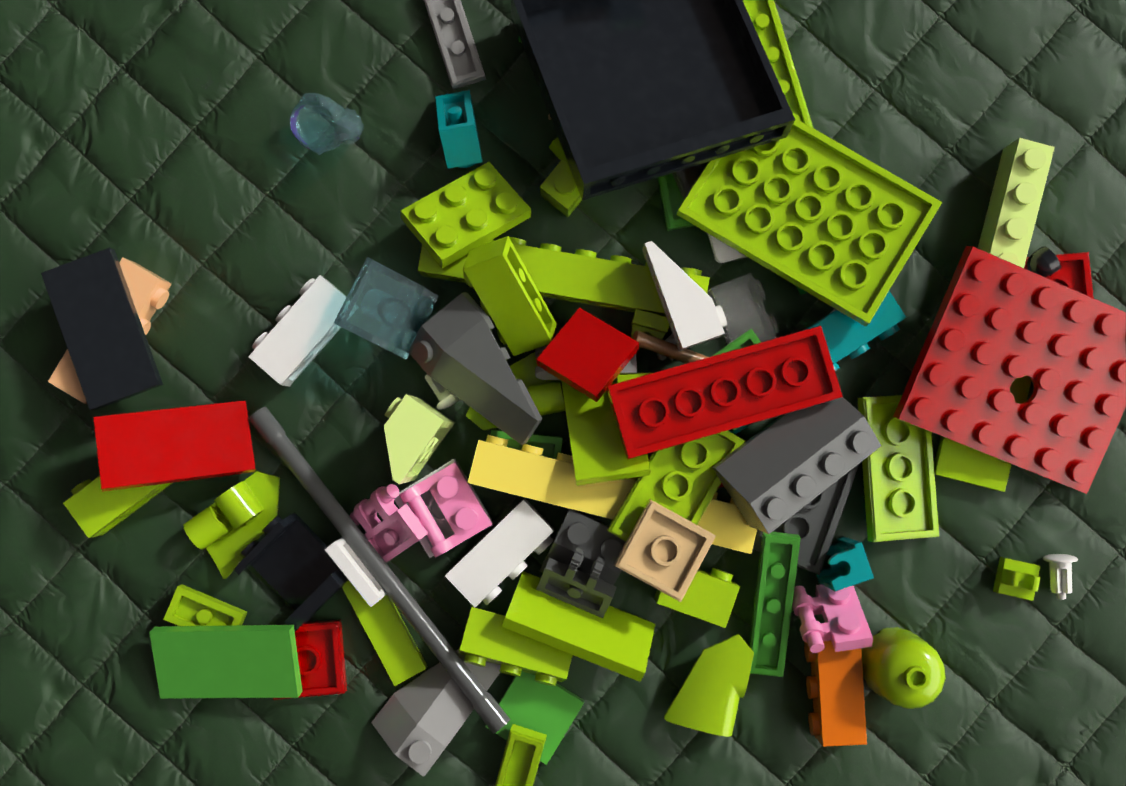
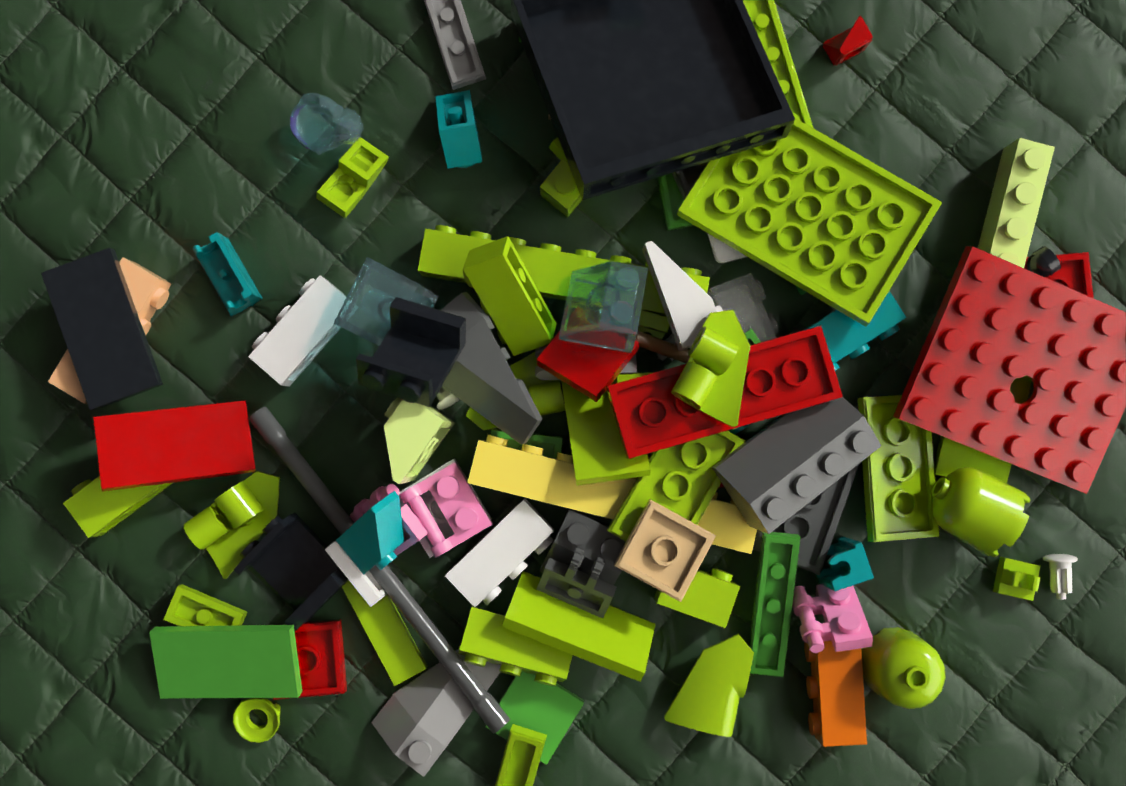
(227, 274): none -> teal hinge
(247, 728): none -> lime piece
(353, 178): none -> lime slope
(375, 535): none -> teal slope
(414, 353): none -> black panel
(465, 214): lime plate -> none
(604, 306): none -> clear light blue slope
(716, 369): none -> lime panel
(848, 43): none -> red slope
(979, 509): none -> lime cylinder

